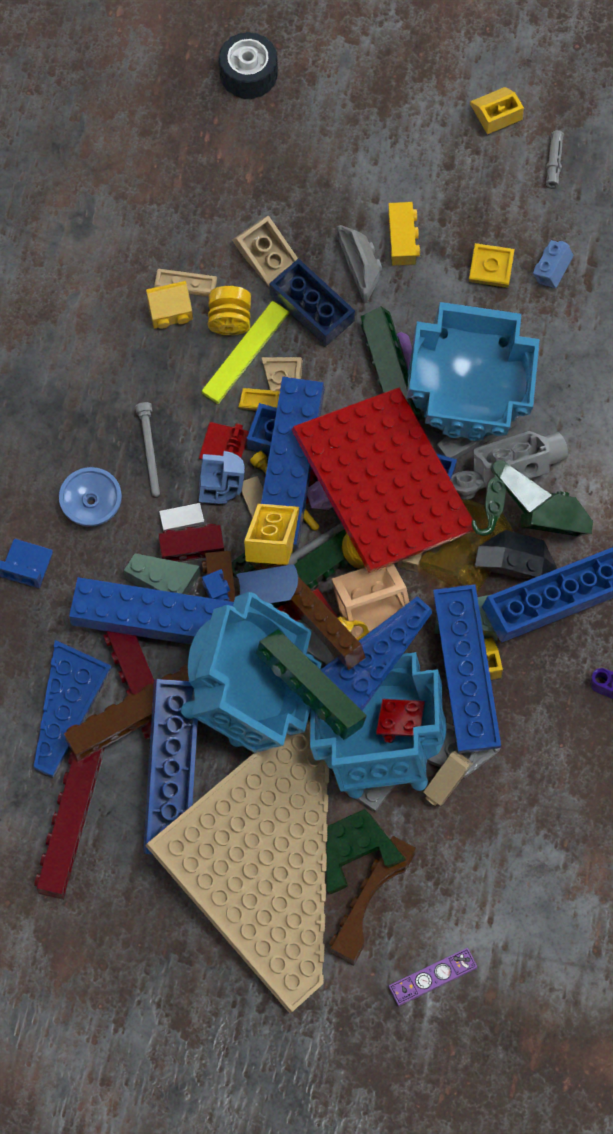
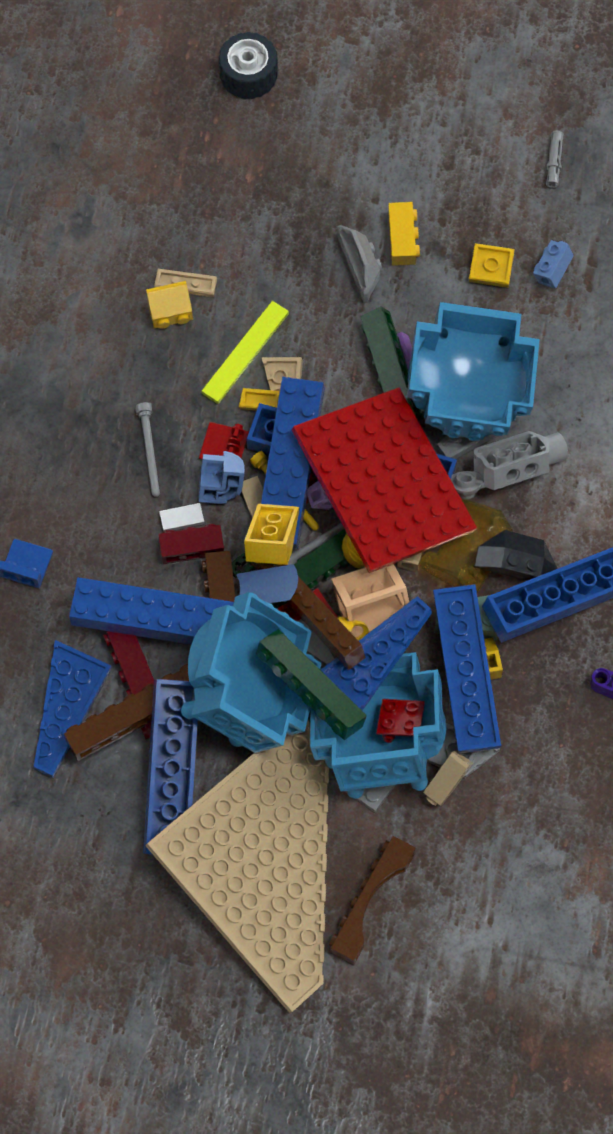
(68, 825): dark red brick -> none
(89, 485): medium blue dish -> none
(161, 574): sand green wedge -> none
(216, 585): blue brick -> none
(229, 310): yellow wheel -> none
(265, 249): tan slope -> none
(312, 302): dark blue brick -> none
(353, 839): dark green wing -> none
(433, 977): medium lavender tile -> none
(498, 109): yellow slope -> none
(540, 509): dark green slope -> none

